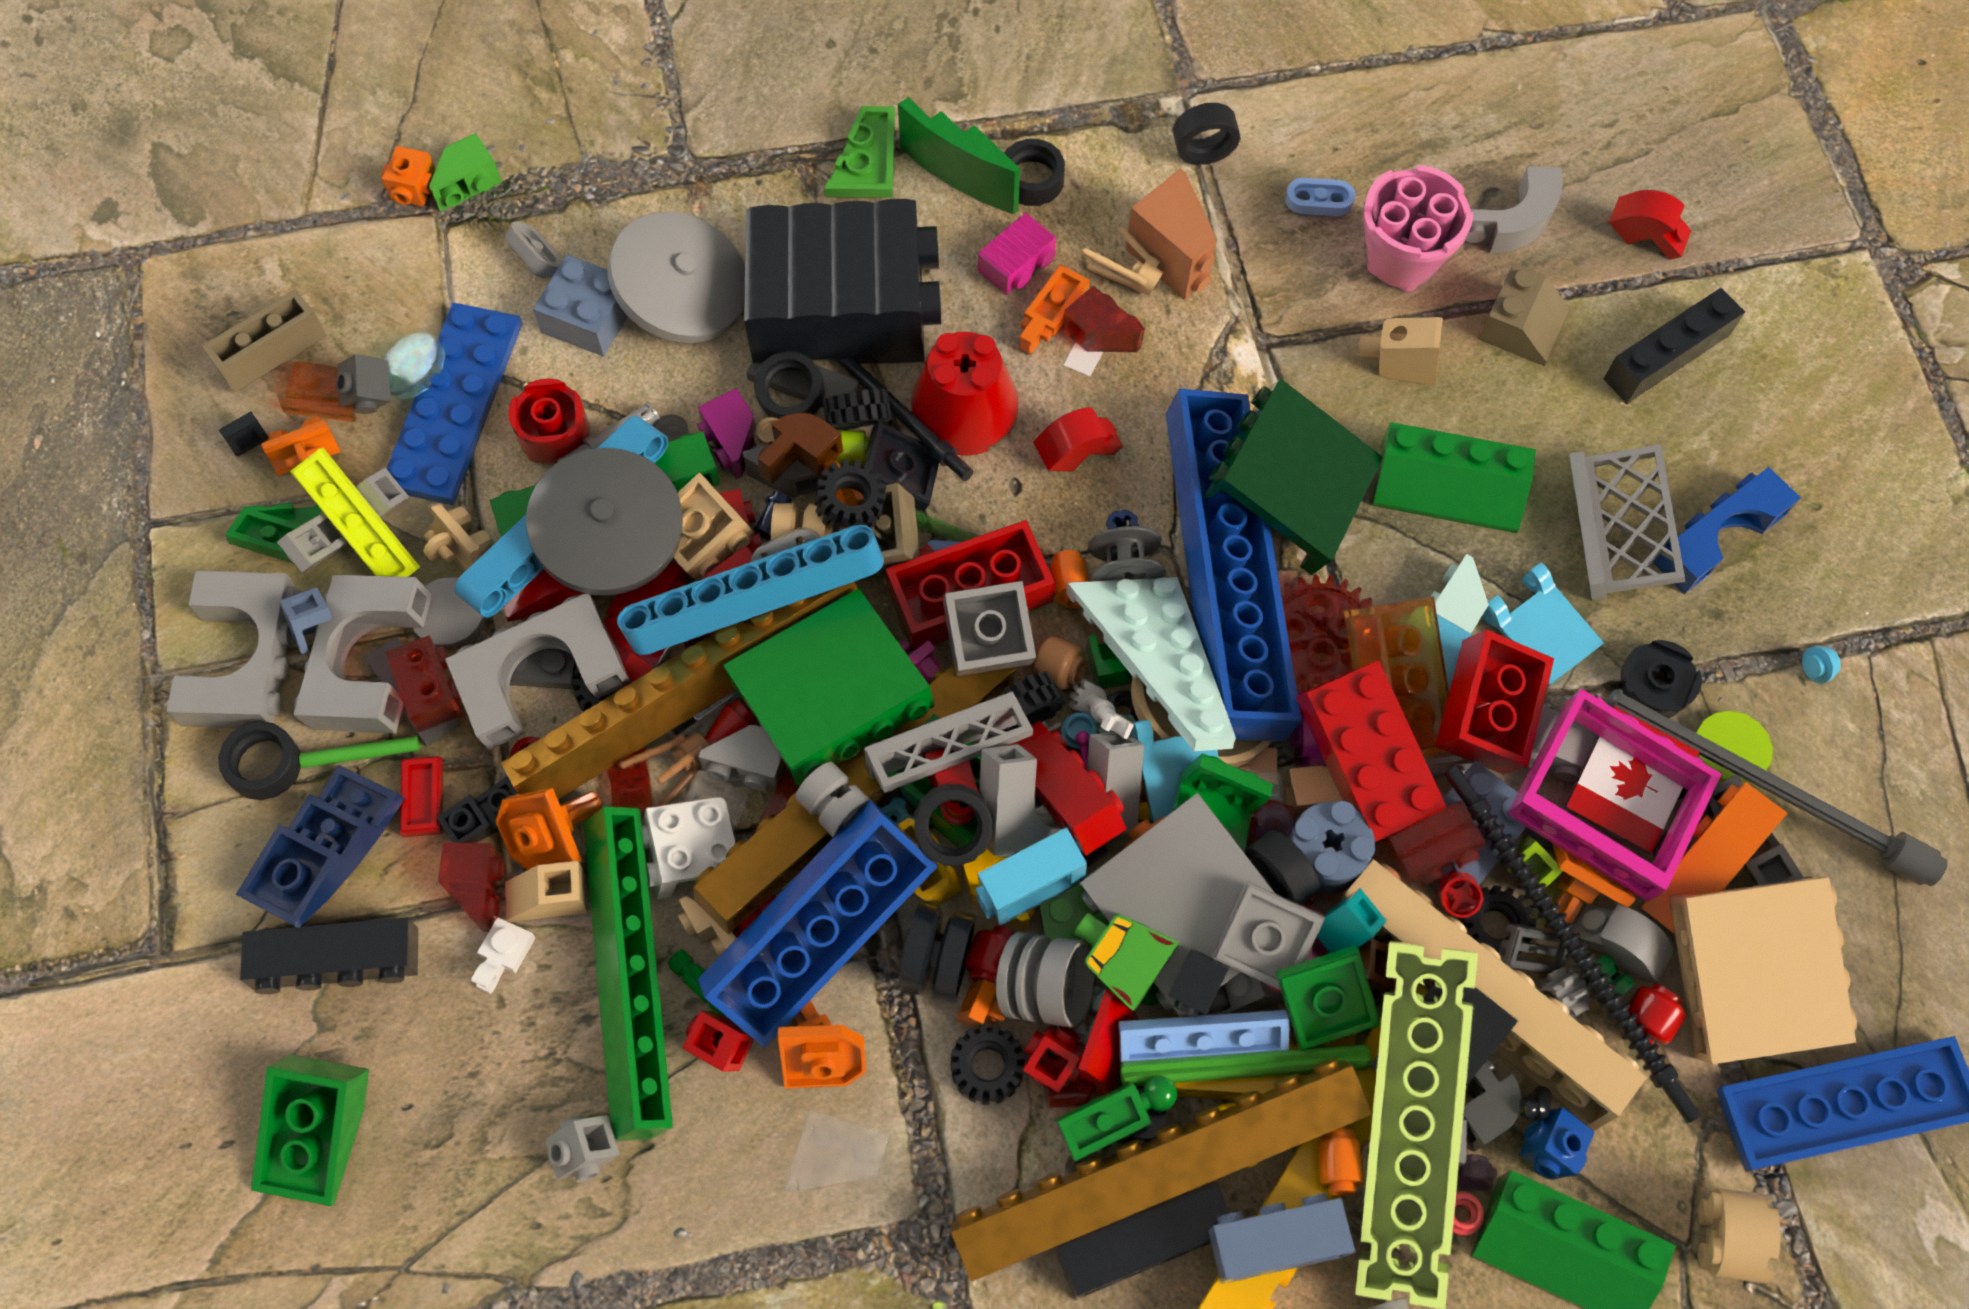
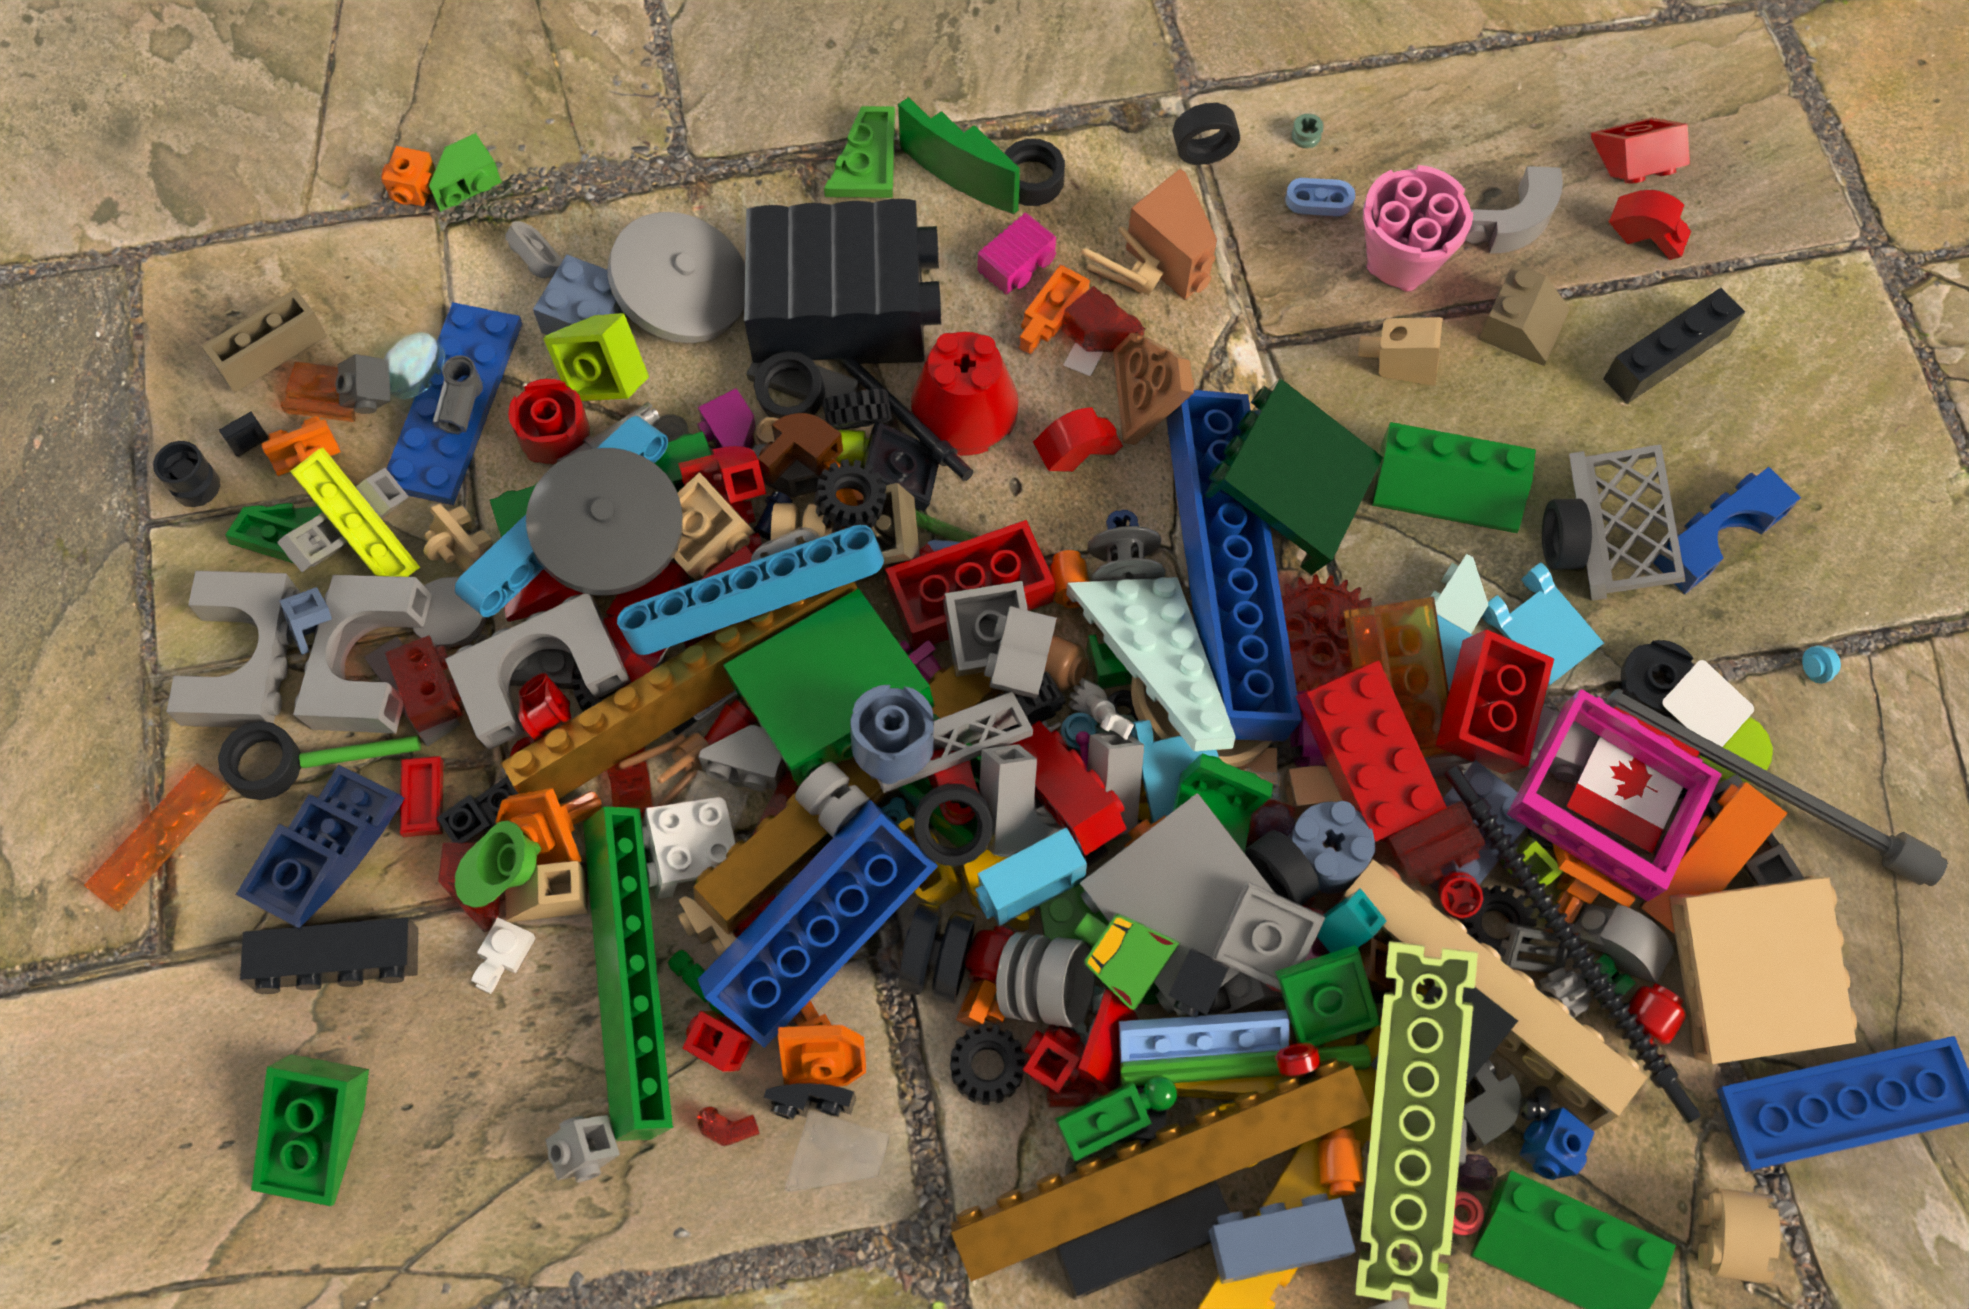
(157, 837): none -> clear orange plate
(186, 473): none -> black wheel
(457, 396): none -> dark grey piece
(495, 863): none -> bright green piece
(542, 706): none -> red piece
(598, 357): none -> lime slope
(723, 1130): none -> clear red arm
(729, 470): none -> red brick
(797, 1098): none -> black slope
(892, 733): none -> sand blue brick
(1021, 652): none -> light grey brick
(1149, 384): none -> medium nougat plate
(1298, 1059): none -> red tile
(1309, 139): none -> sand green bush
(1566, 534): none -> black tyre
(1643, 148): none -> slope
(1708, 704): none -> white sticker

